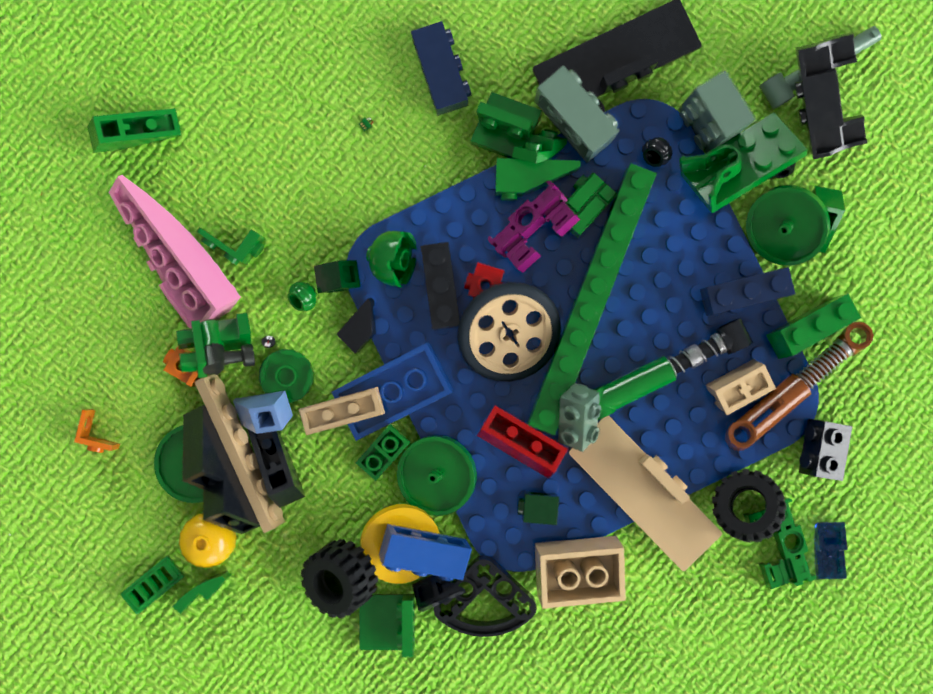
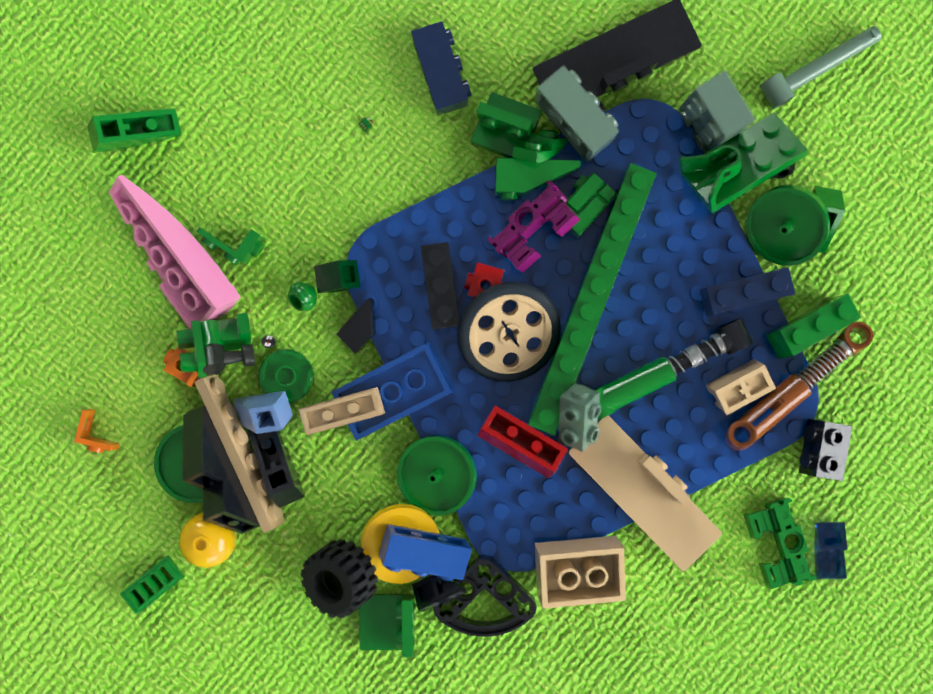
(206, 589): green slope -> none
(382, 452): green slope -> none
(391, 257): green cylinder -> none
(539, 508): dark green brick -> none
(657, 152): black piece -> none
(732, 488): black tyre -> none
(821, 96): black bracket -> none

